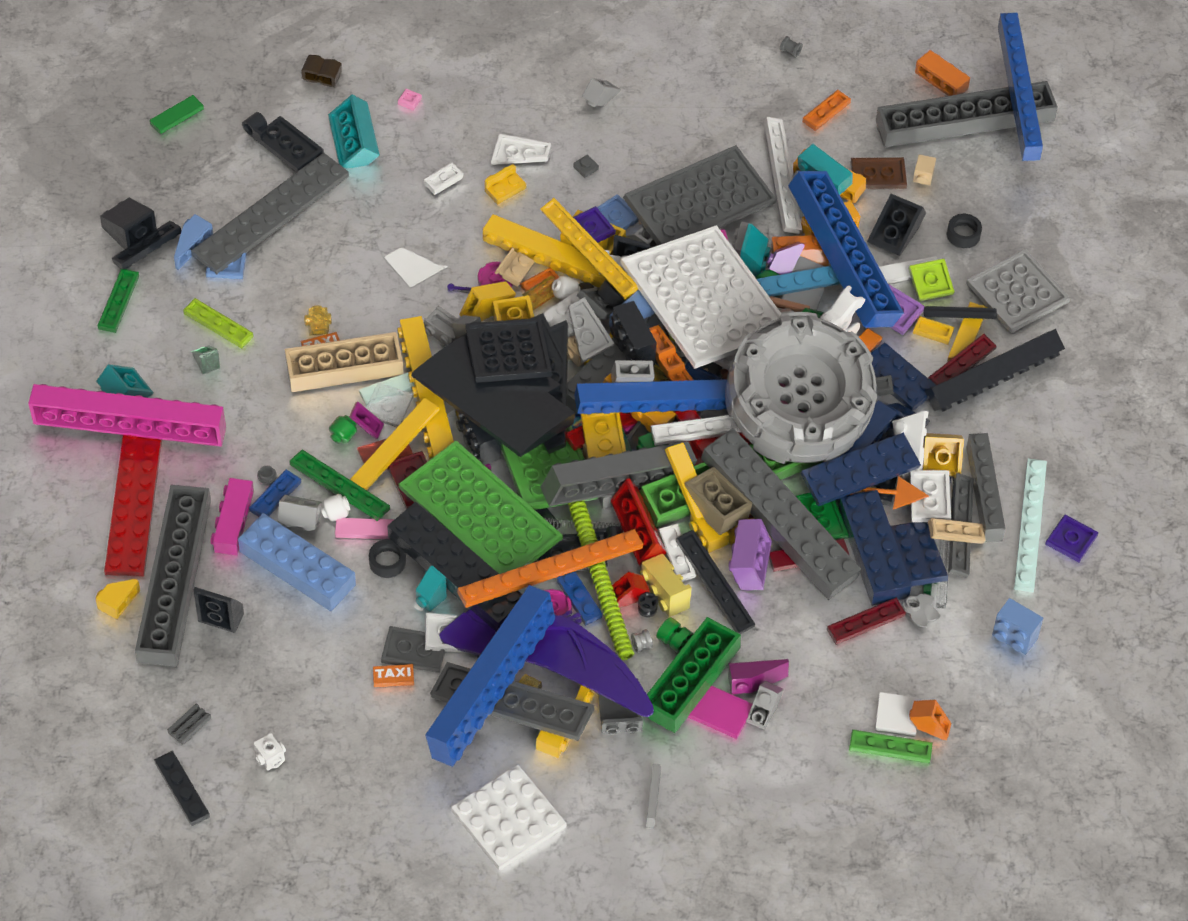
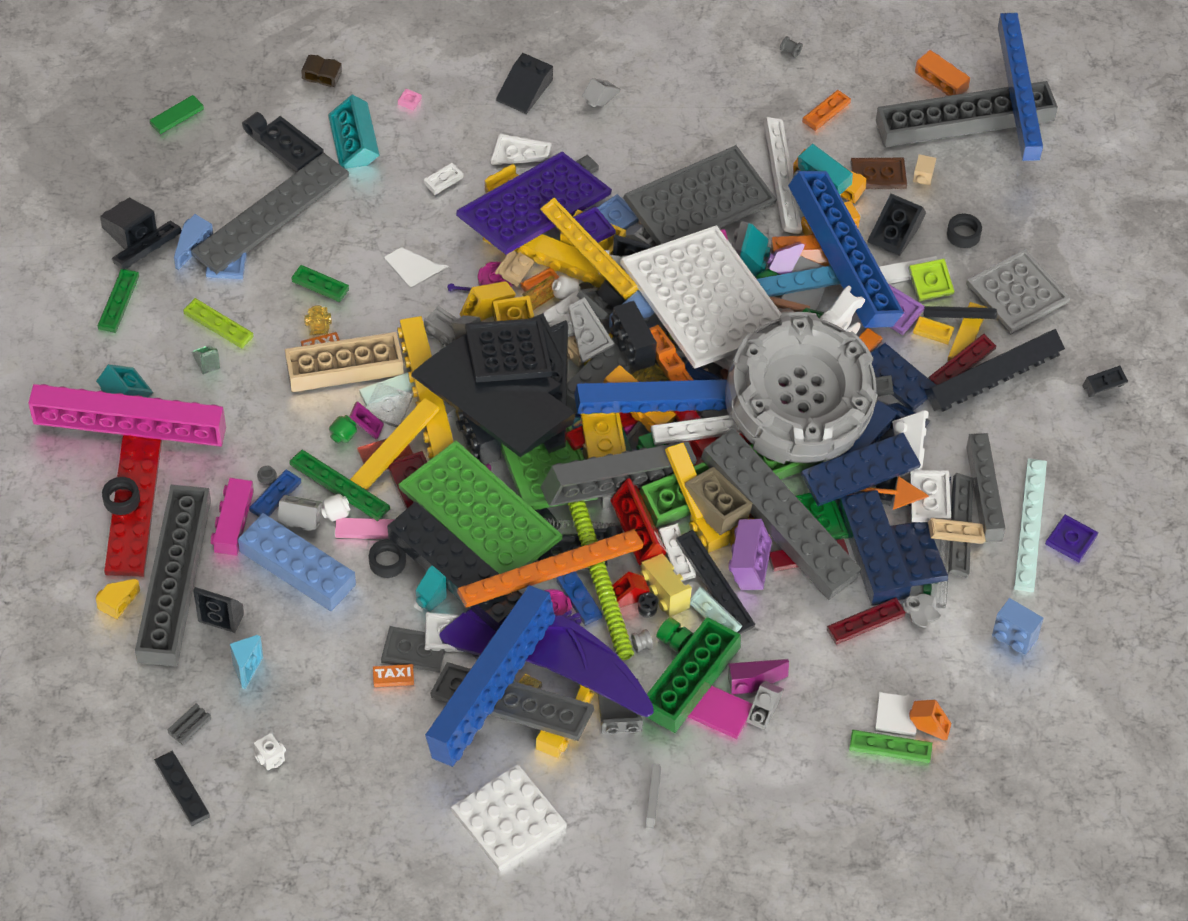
(117, 484): none -> black tyre
(246, 658): none -> medium azure slope
(320, 283): none -> green plate
(512, 211): none -> dark purple plate
(525, 83): none -> black slope
(632, 371): light grey brick -> none
(709, 607): none -> light aqua tile
(943, 452): yellow slope -> none
(1105, 380): none -> black hinge

